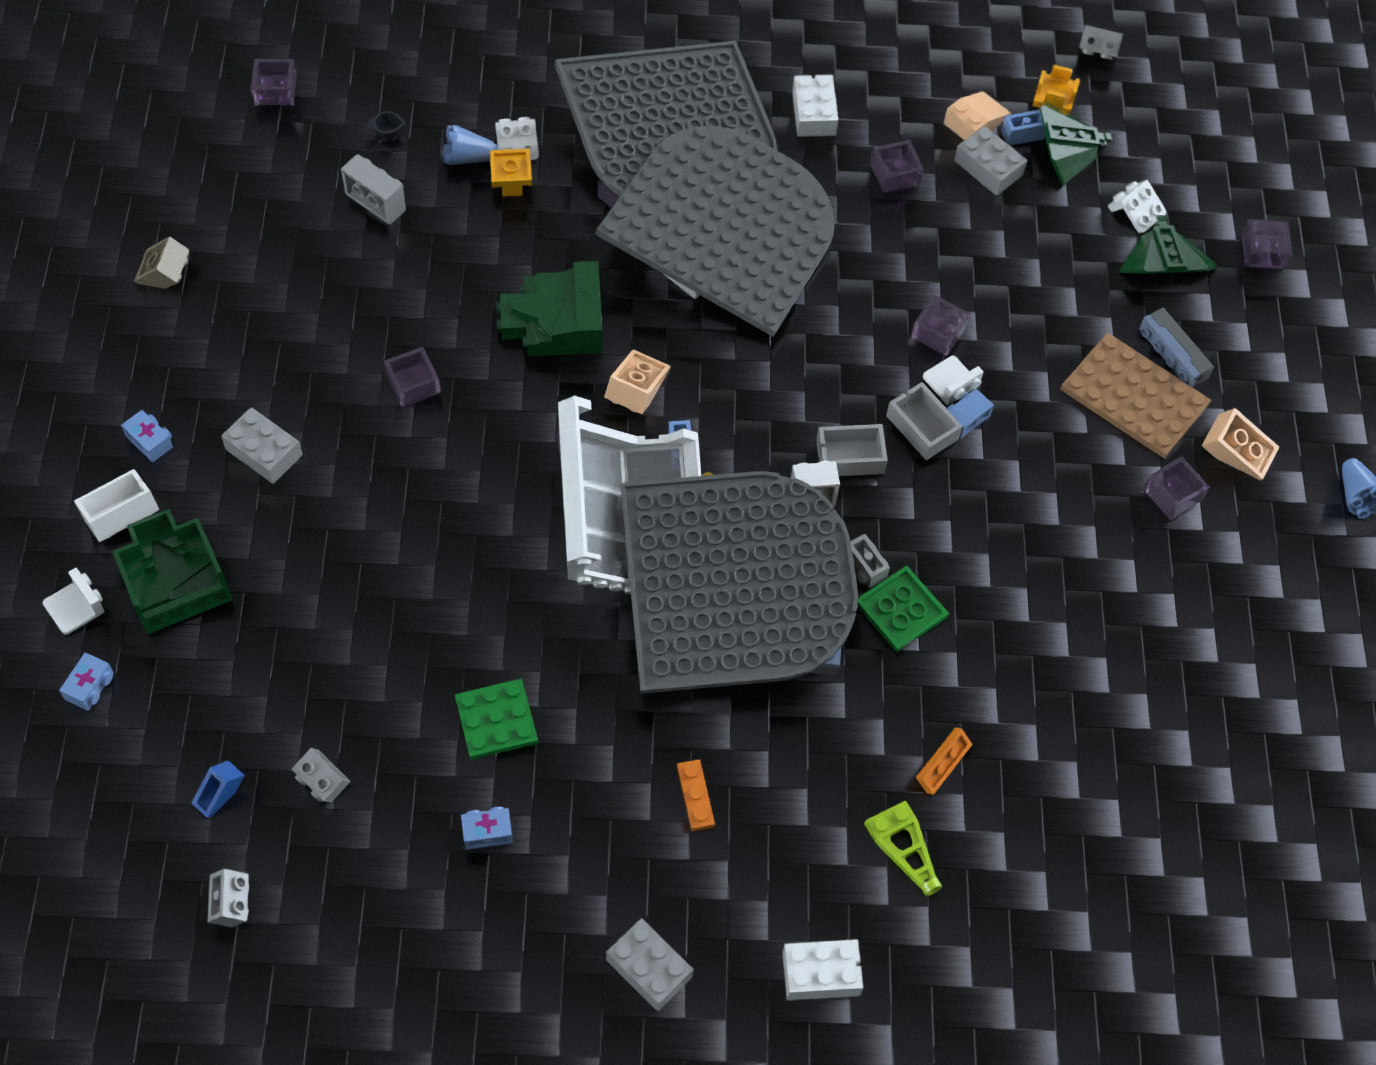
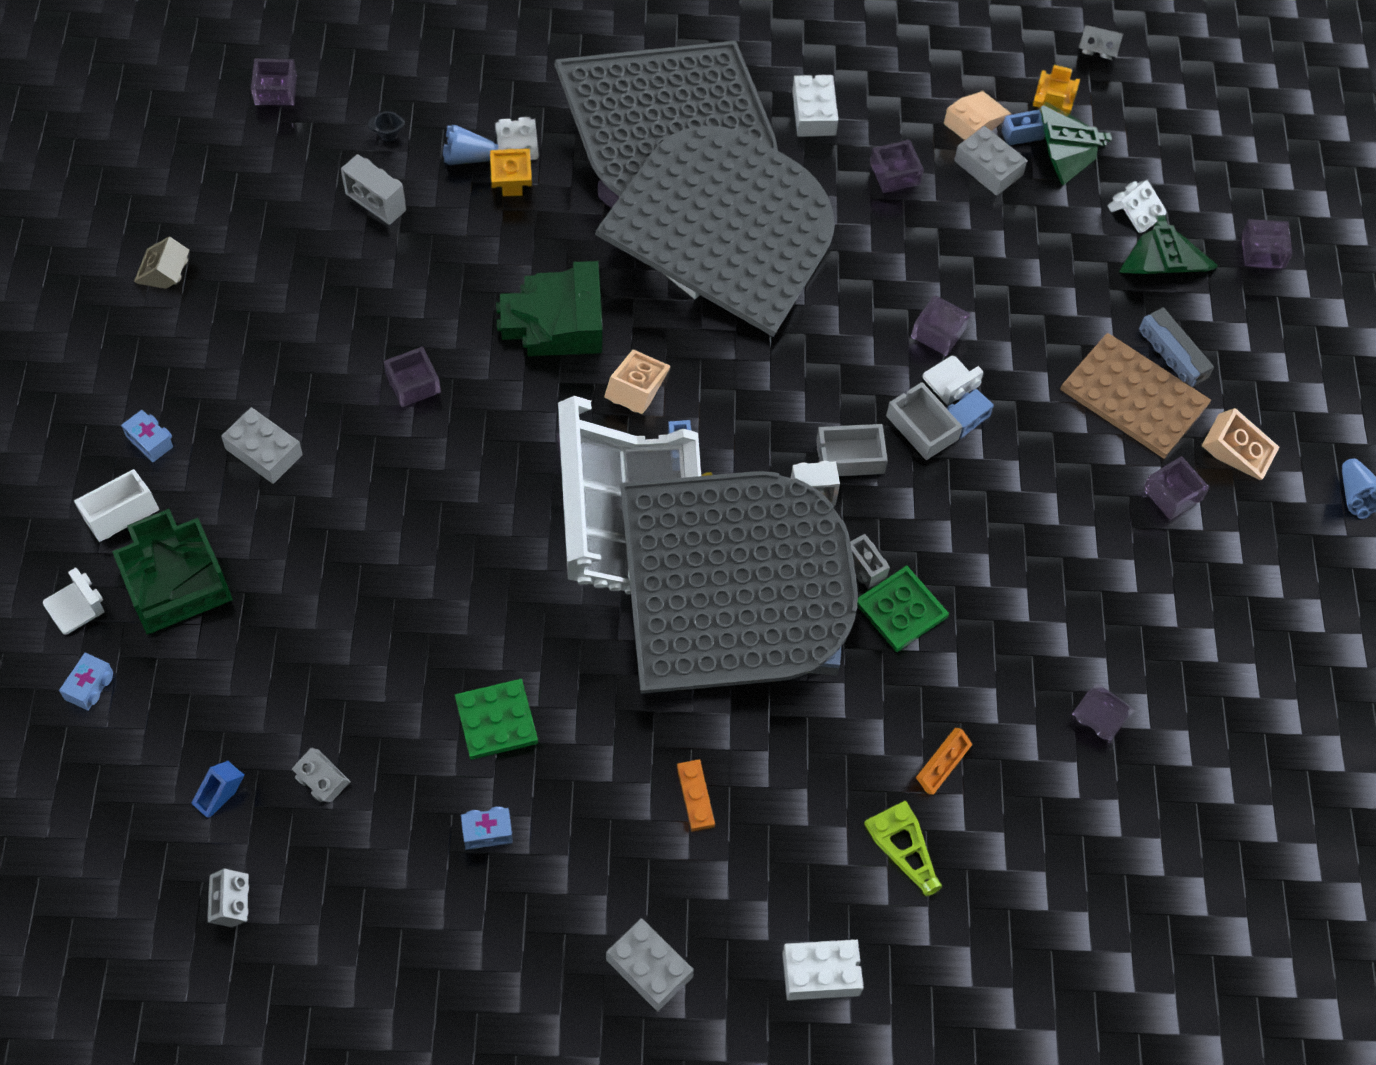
(1103, 712): none -> clear purple slope

